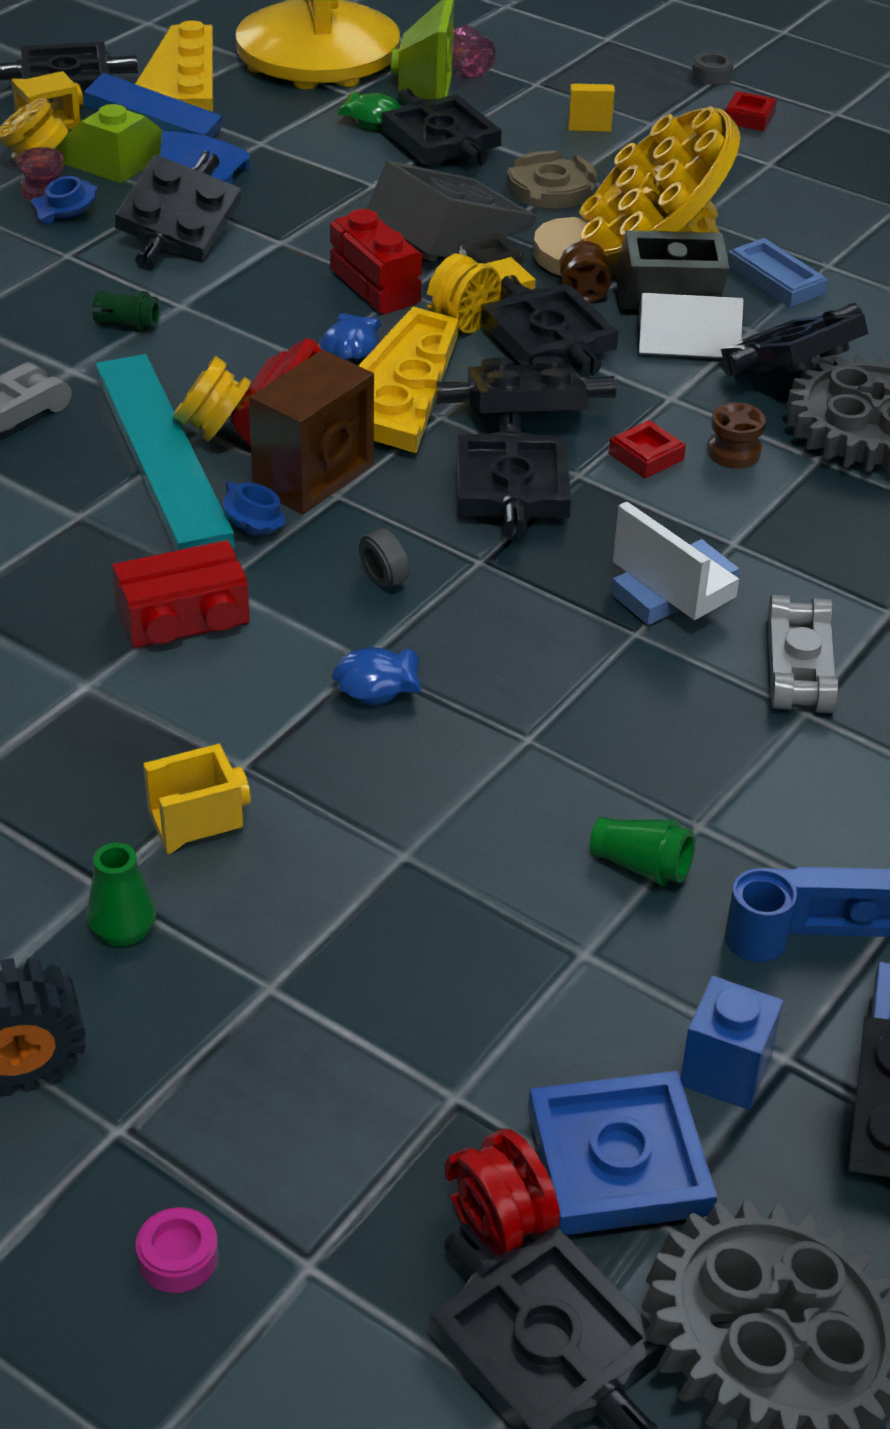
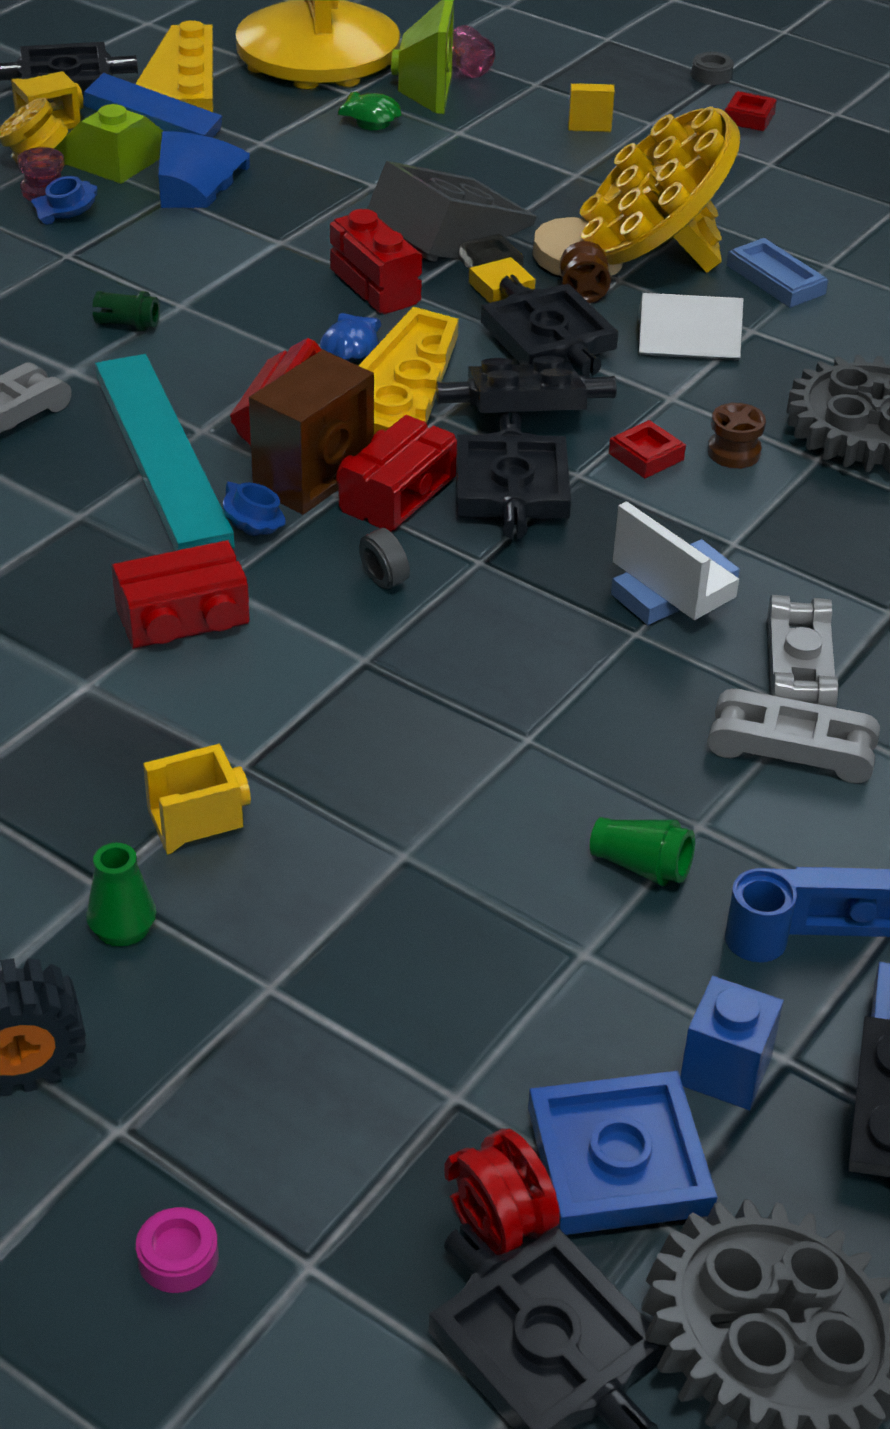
(177, 209): black plate -> none
(211, 399): yellow wheel -> none
(377, 674): blue animal -> none
(396, 472): none -> red brick
(441, 129): black plate -> none
(461, 288): yellow wheel -> none
(550, 181): dark tan tile -> none
(670, 265): pearl dark grey brick -> none
(795, 733): none -> light grey plate
(796, 342): black plate -> none

